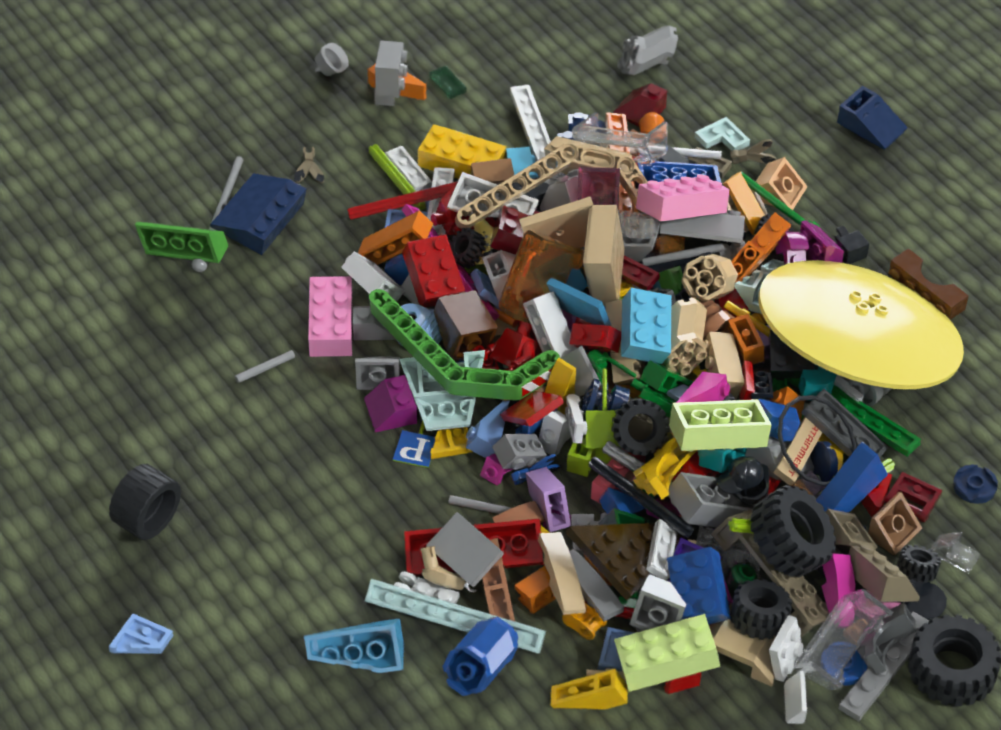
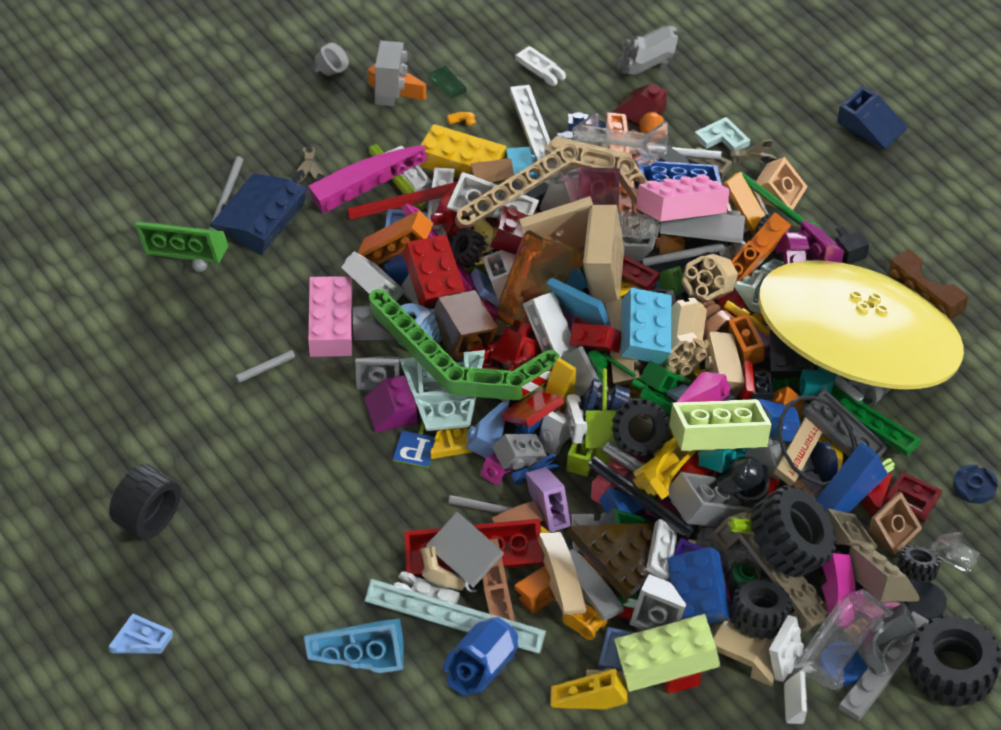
(363, 176): none -> dark pink slope
(457, 117): none -> light orange arm
(540, 65): none -> white hinge

